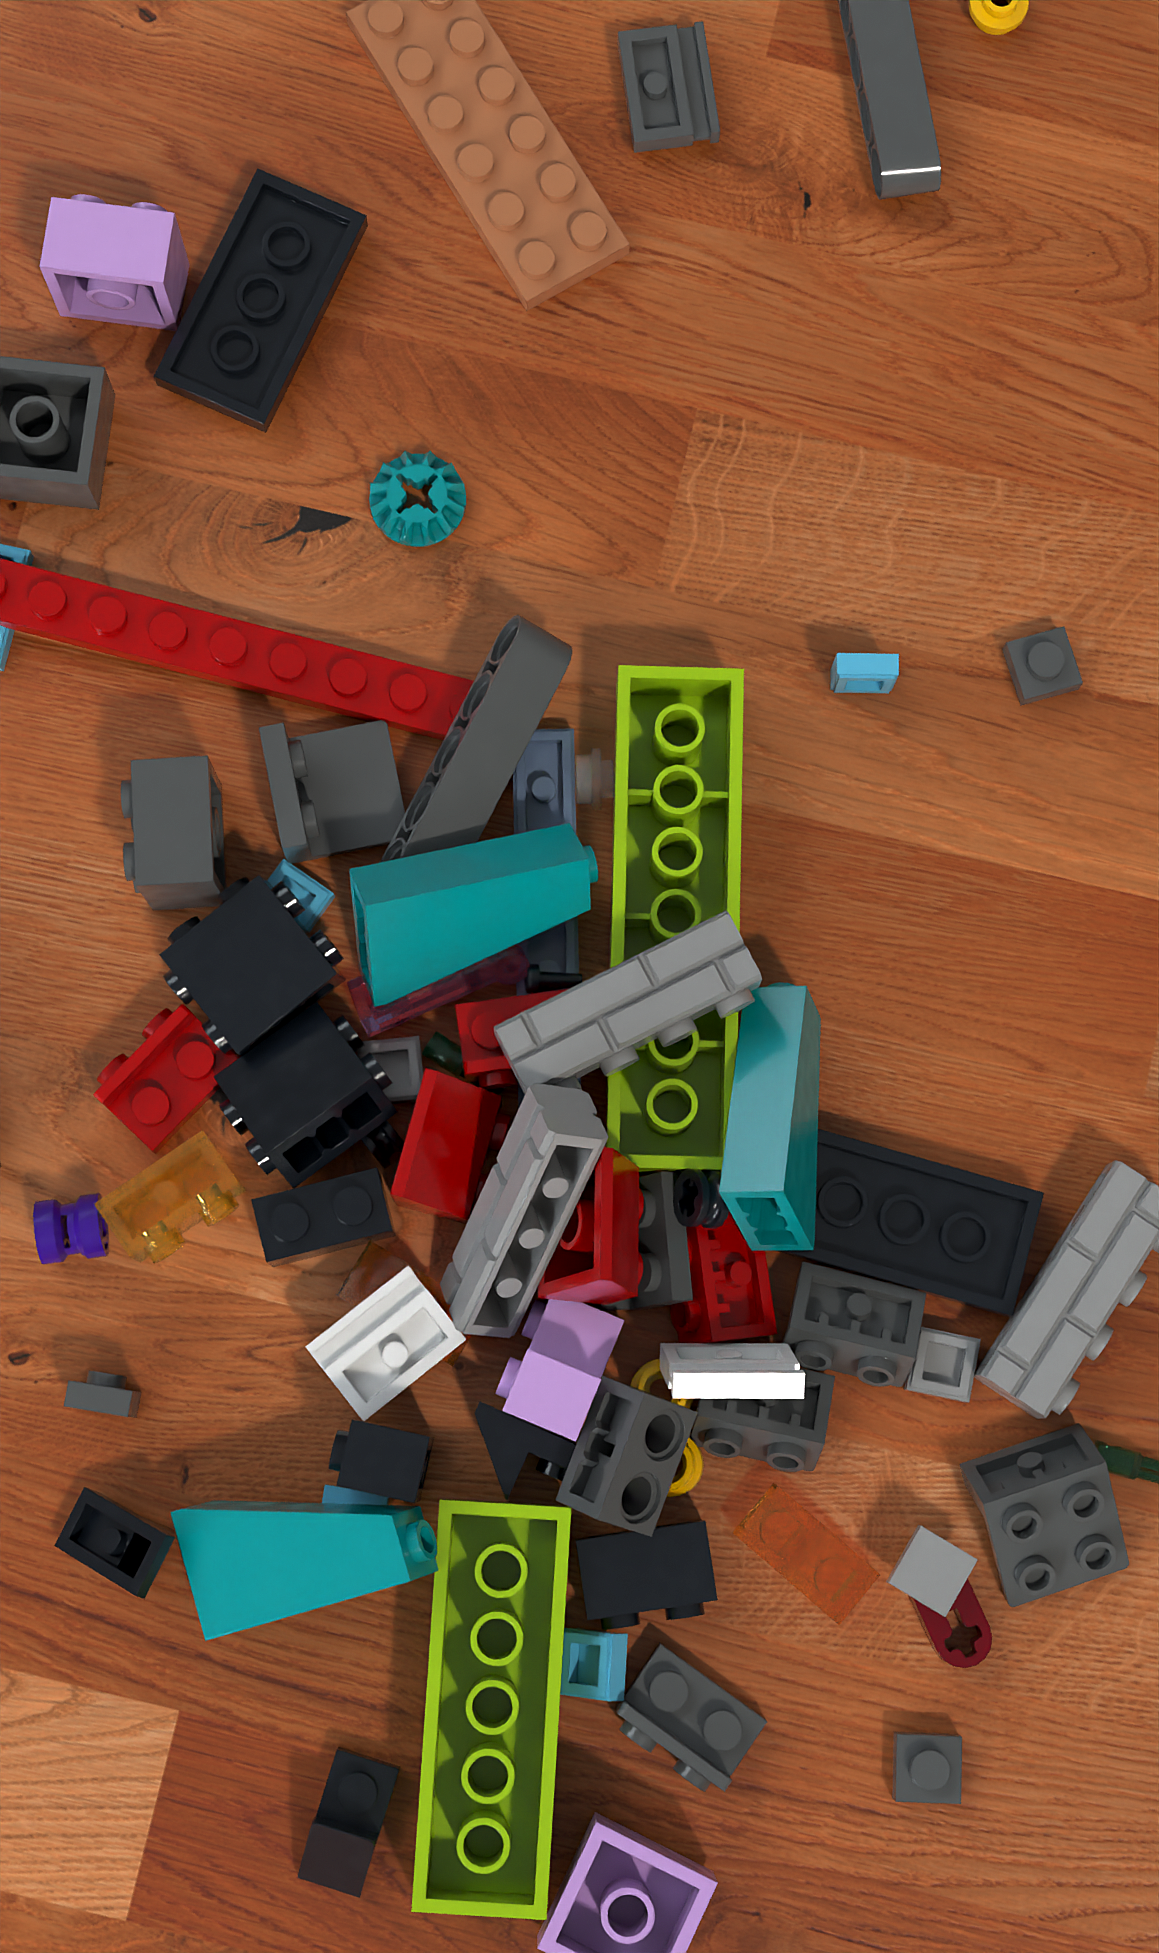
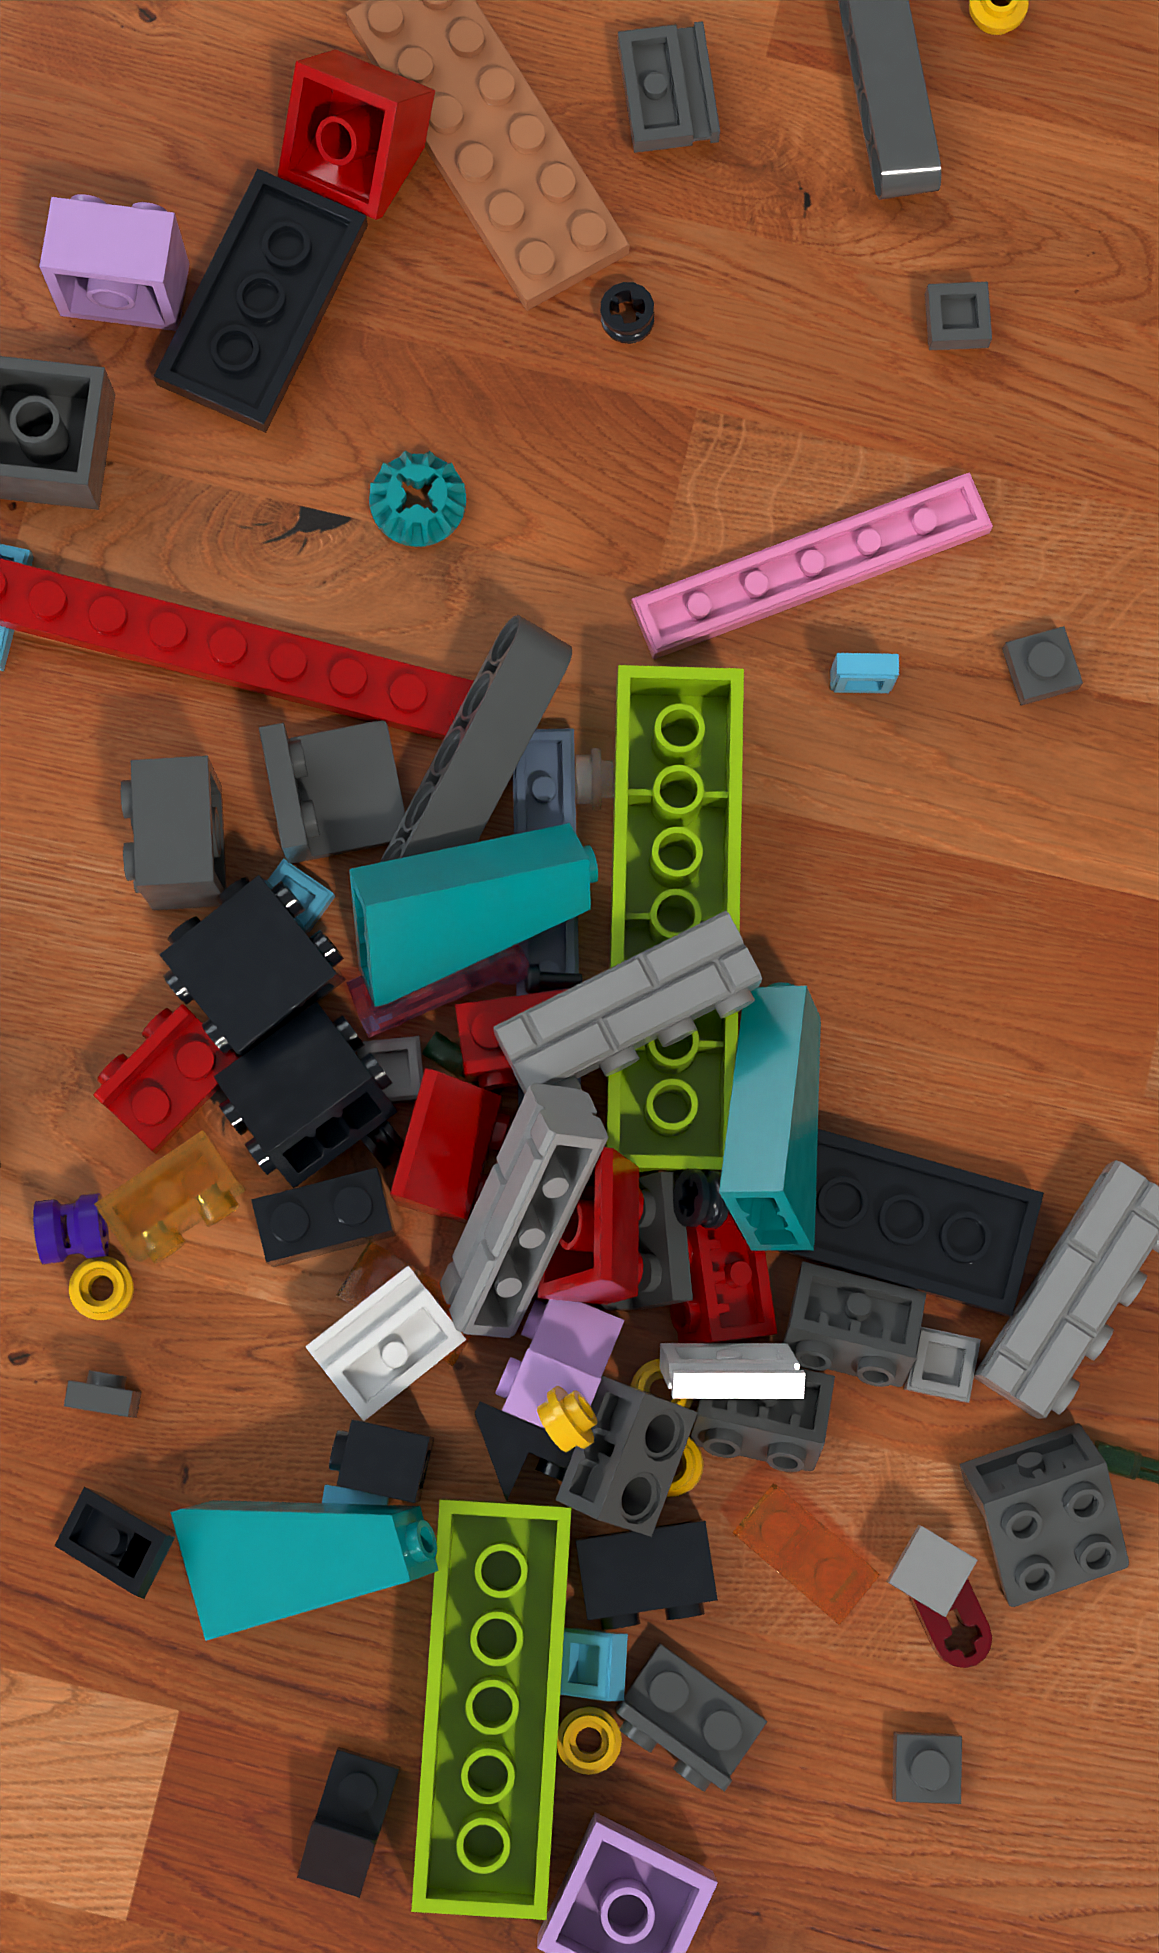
(84, 1277): none -> yellow plate
(353, 131): none -> red slope
(567, 1419): none -> yellow plate
(604, 1755): none -> yellow plate
(640, 300): none -> black bush
(811, 565): none -> bright pink tile
(958, 316): none -> dark grey plate

